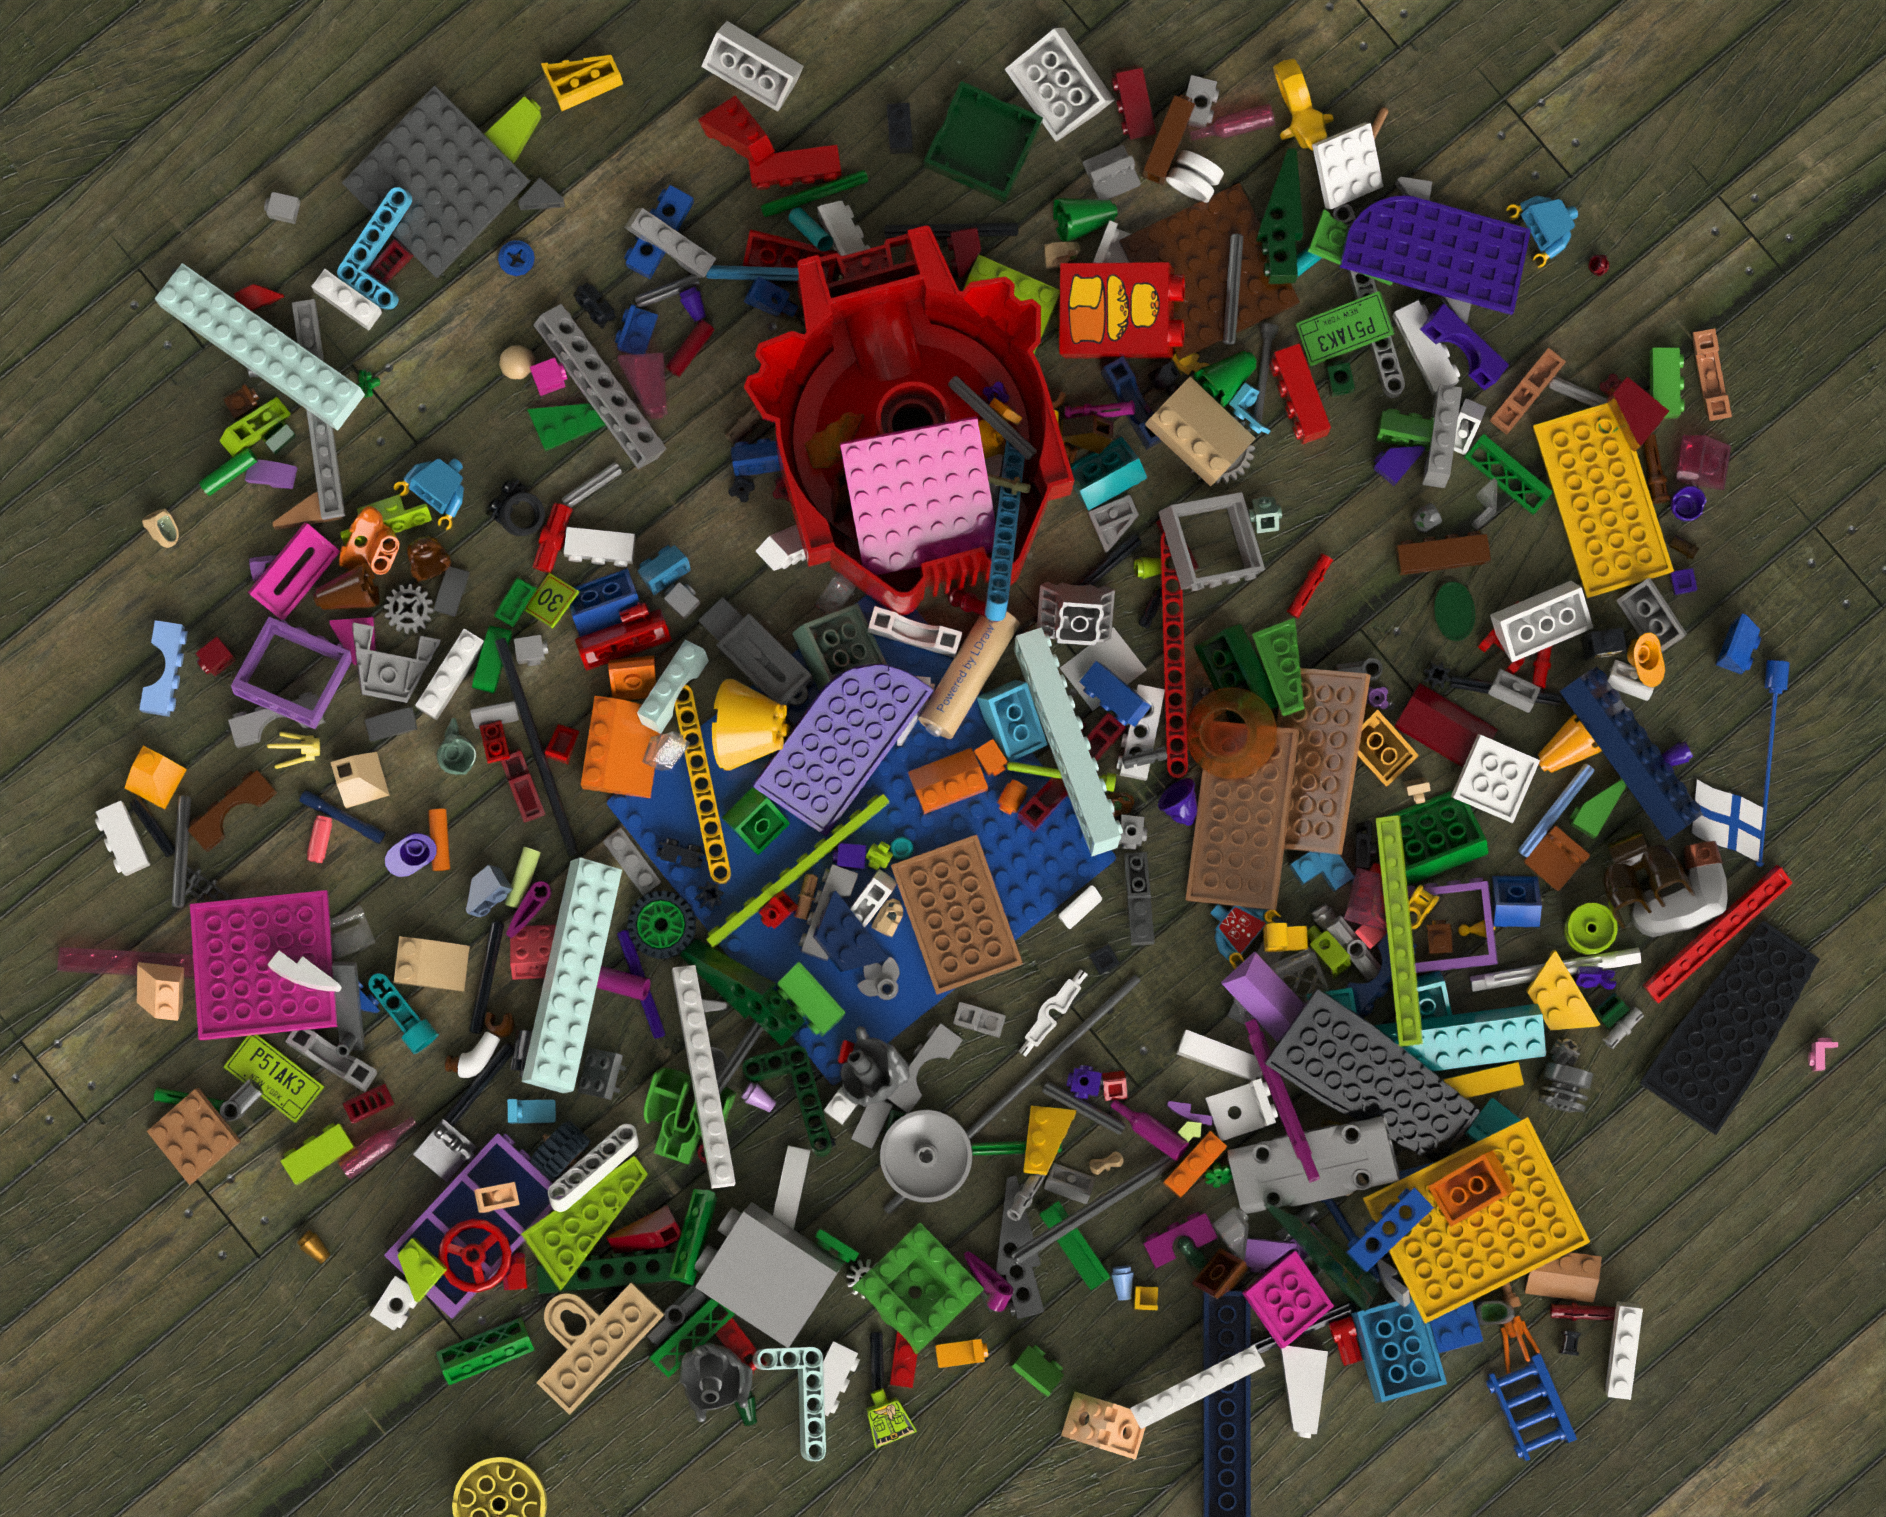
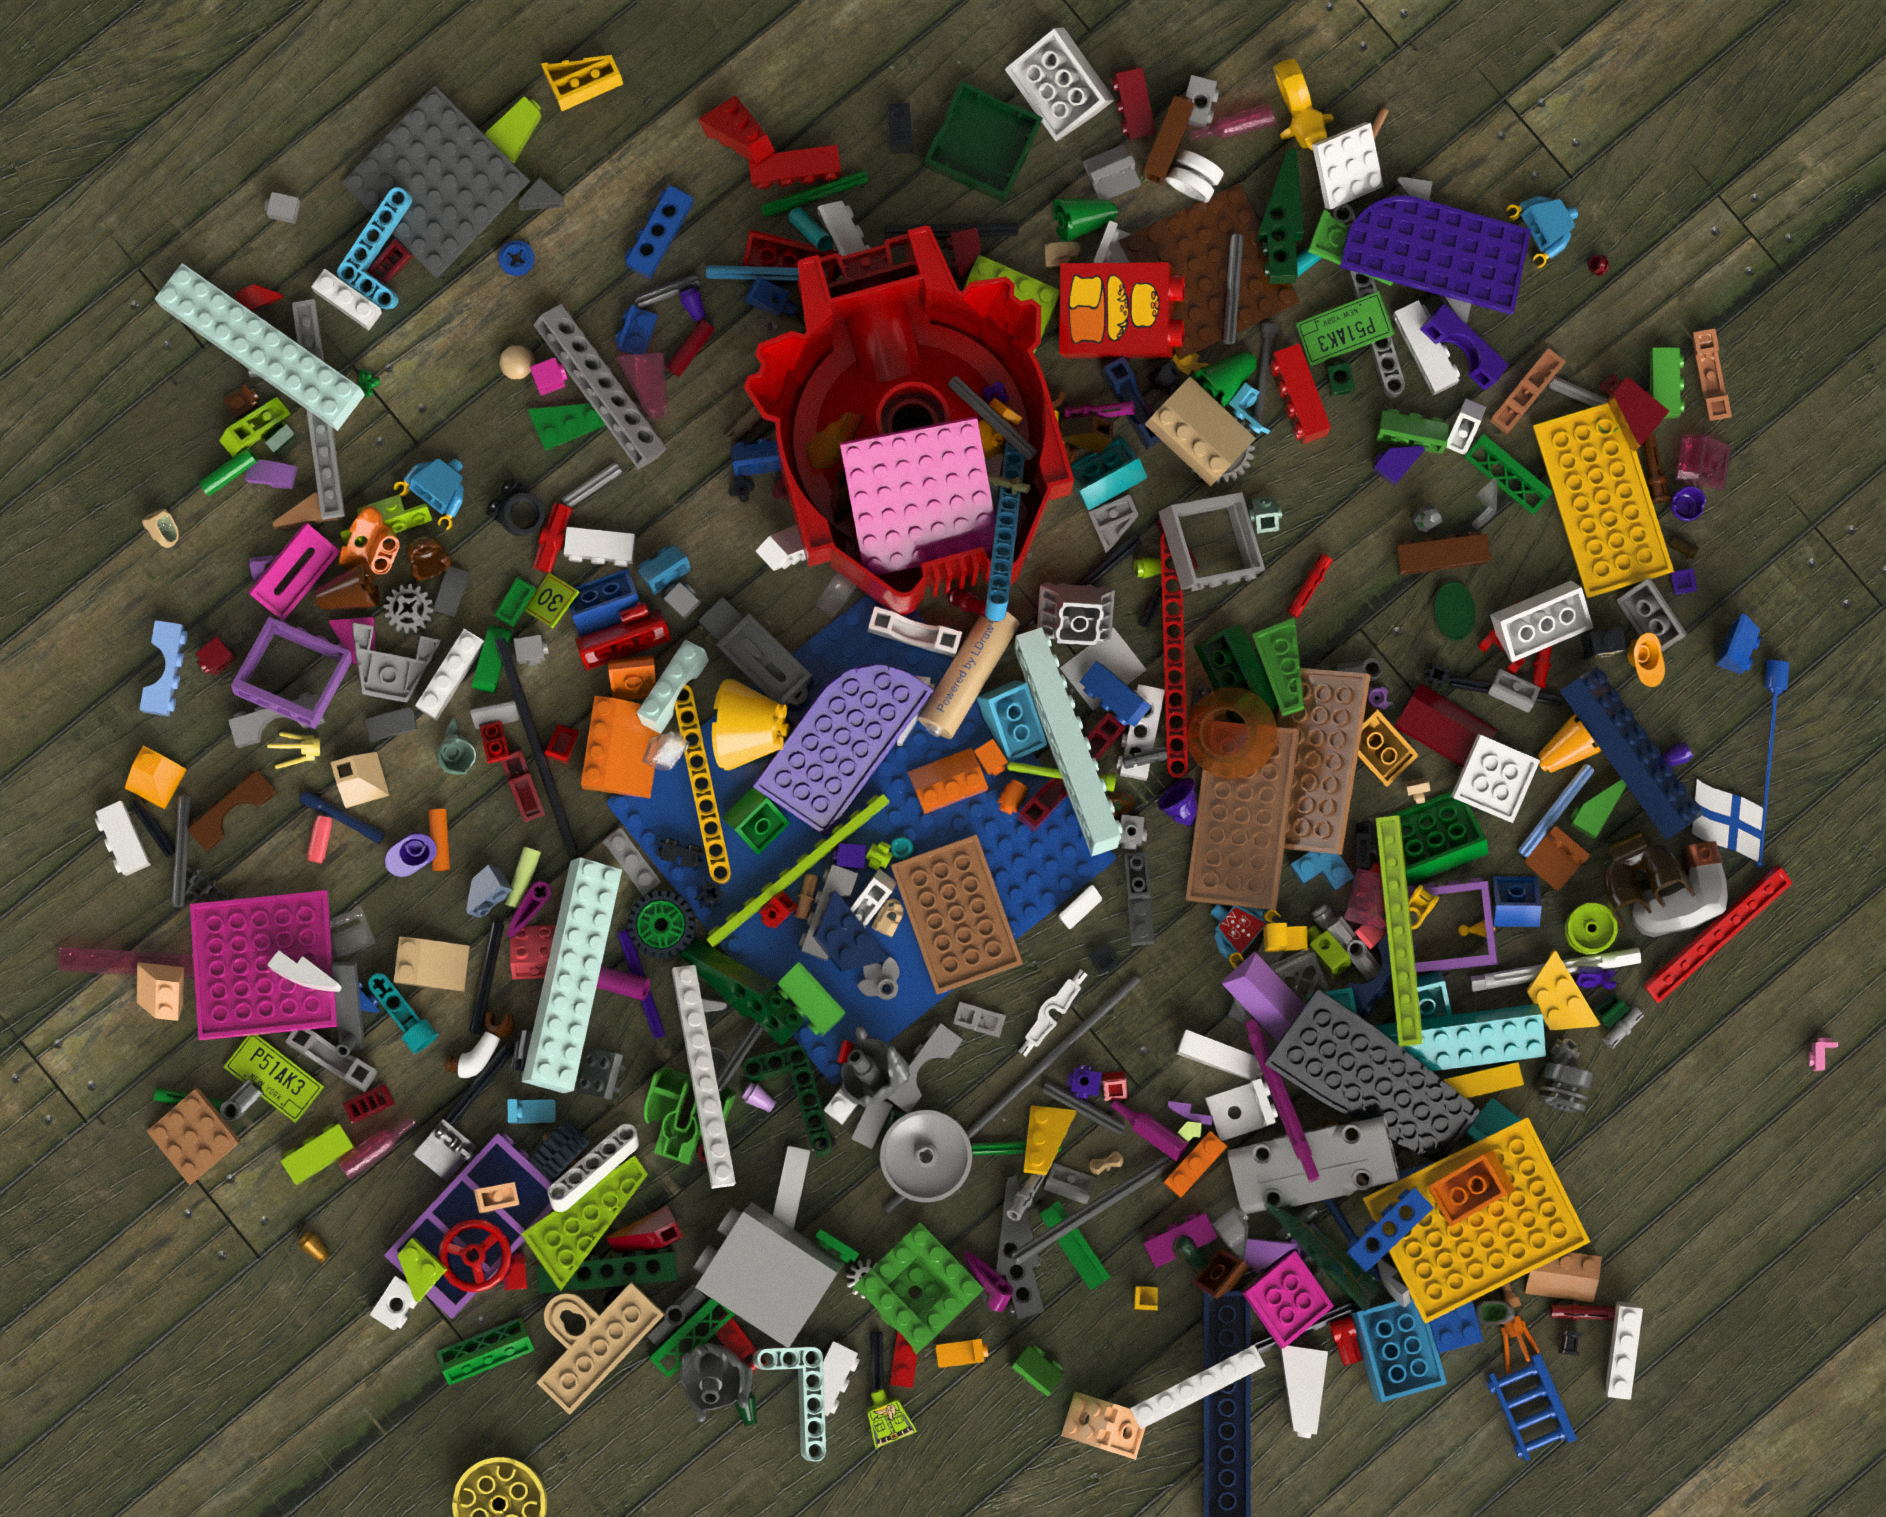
(587, 297): black hinge -> none
(664, 237): light grey arch -> none
(693, 1235): green fence -> none
(752, 66): white slope -> none
(837, 644): sand green slope -> none
(1123, 1280): light blue cone -> none
(1218, 1175): green plant -> none
(1440, 455): light grey arch -> none
(1440, 937): reddish brown bracket -> none
(1625, 679): white slope -> none
(1731, 1029): black wing -> none

